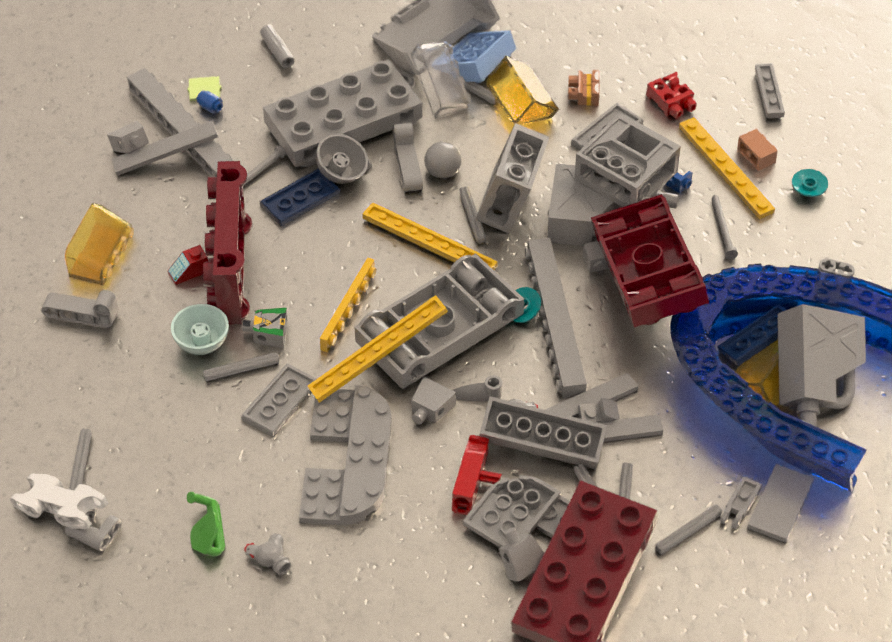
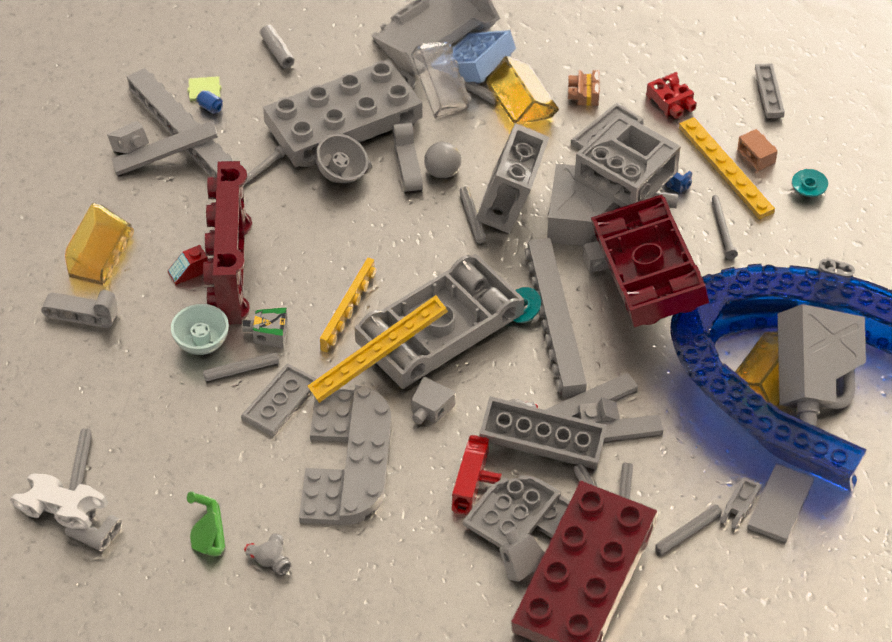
(299, 197): dark blue tile -> none
(421, 235): yellow plate -> none
(480, 391): light grey piece -> none
(752, 337): dark blue tile -> none

